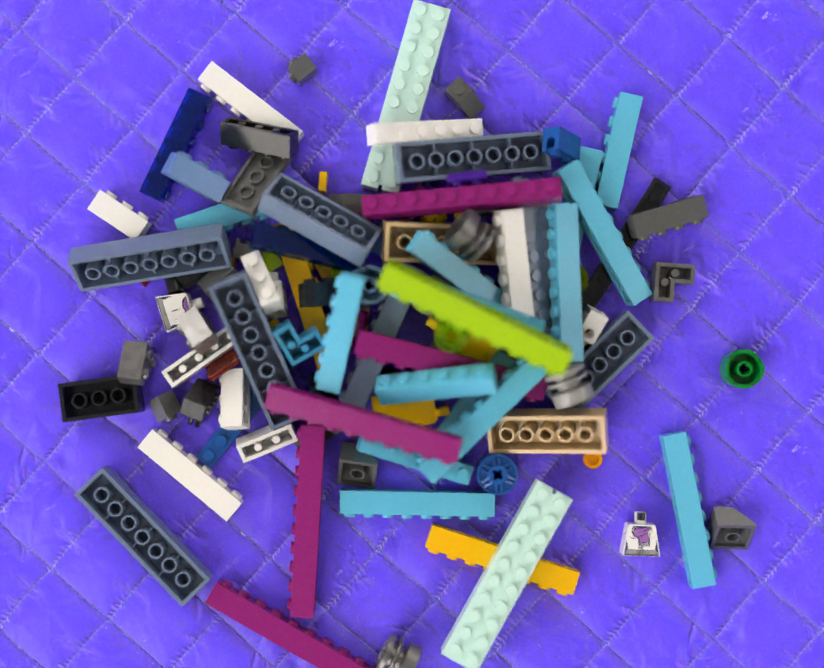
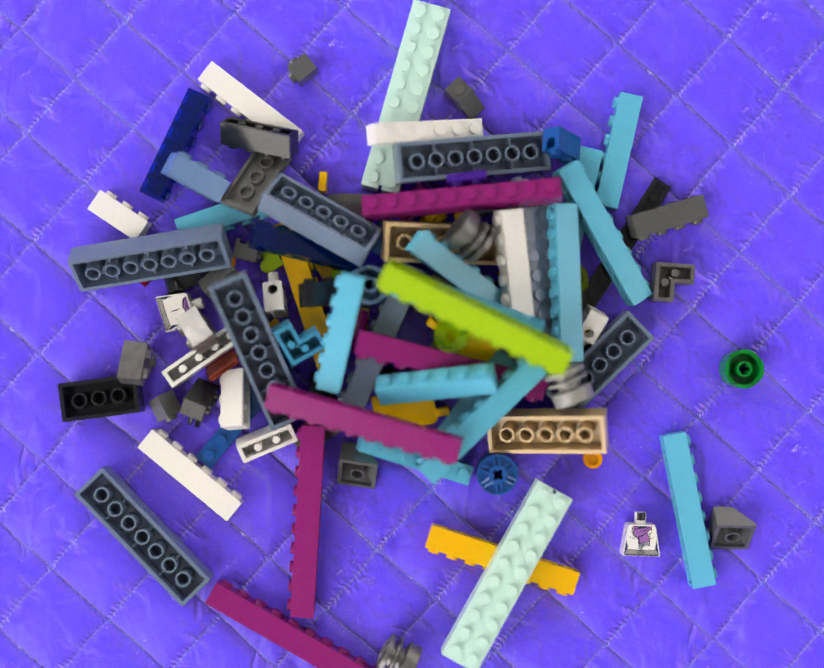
(262, 282): white brick -> none
(417, 502): medium azure brick -> none

